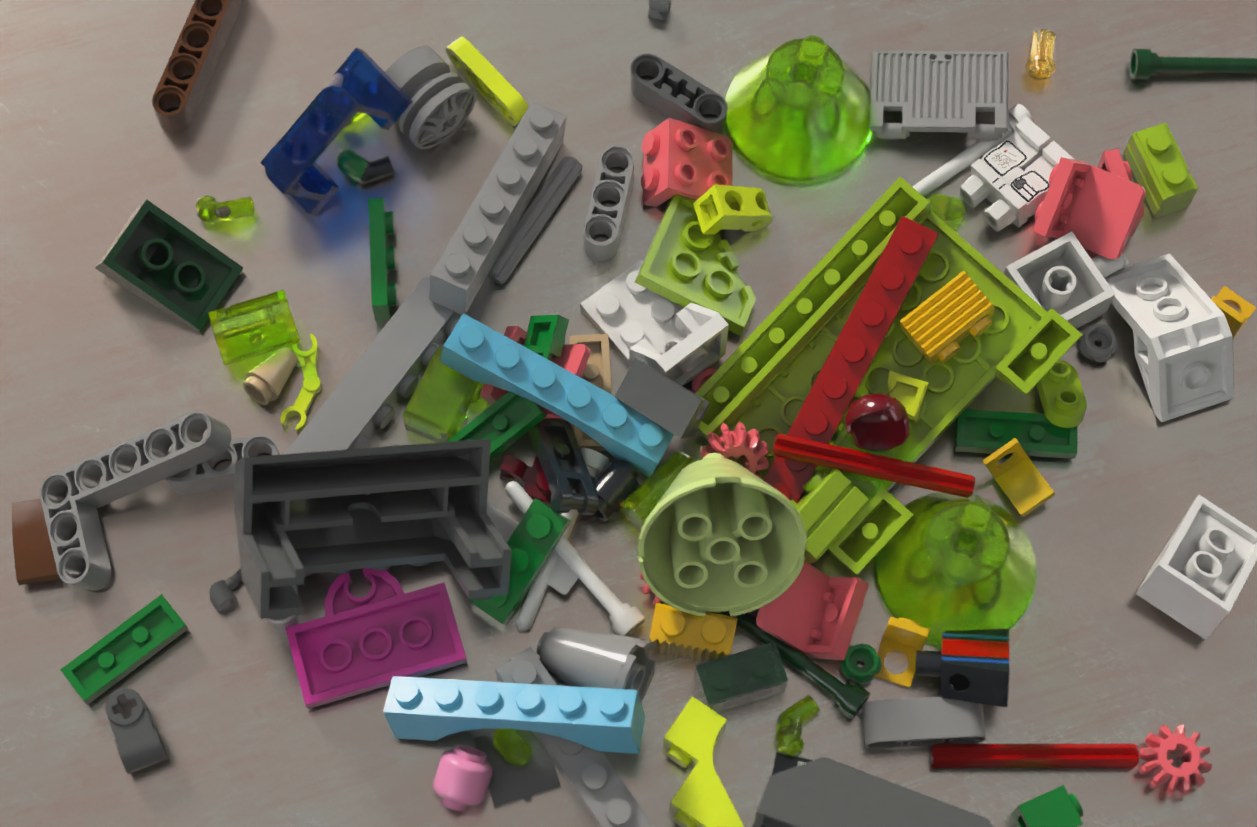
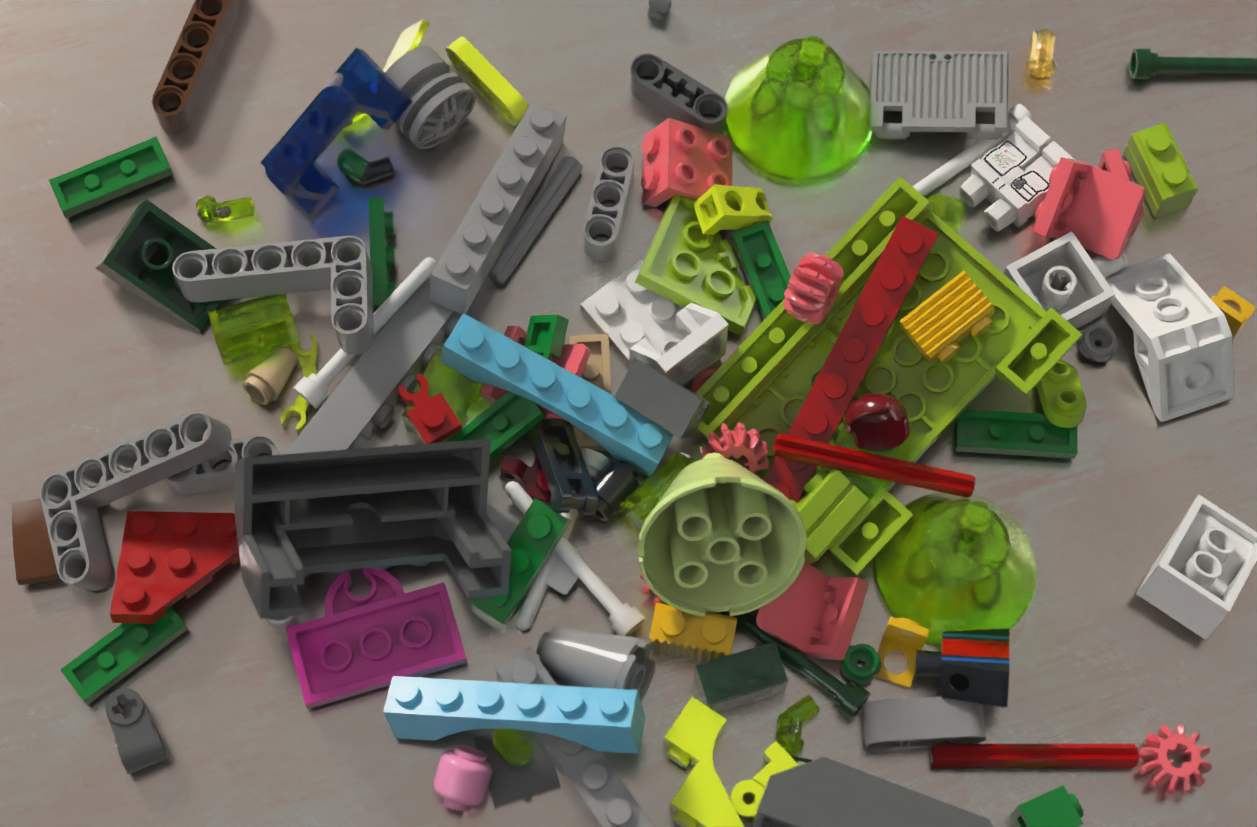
(110, 177): none -> green plate
(169, 559): none -> red plate
(221, 593): dark grey hand -> none
(291, 275): none -> light grey beam
(316, 386): none -> white piece
(408, 40): none -> clear neon green piece
(431, 416): none -> red plate
(748, 793): none -> neon yellow leg
(762, 265): none -> green plate
(813, 288): none -> coral gear
(909, 392): neon yellow tile -> none
(1019, 478): yellow bracket -> none

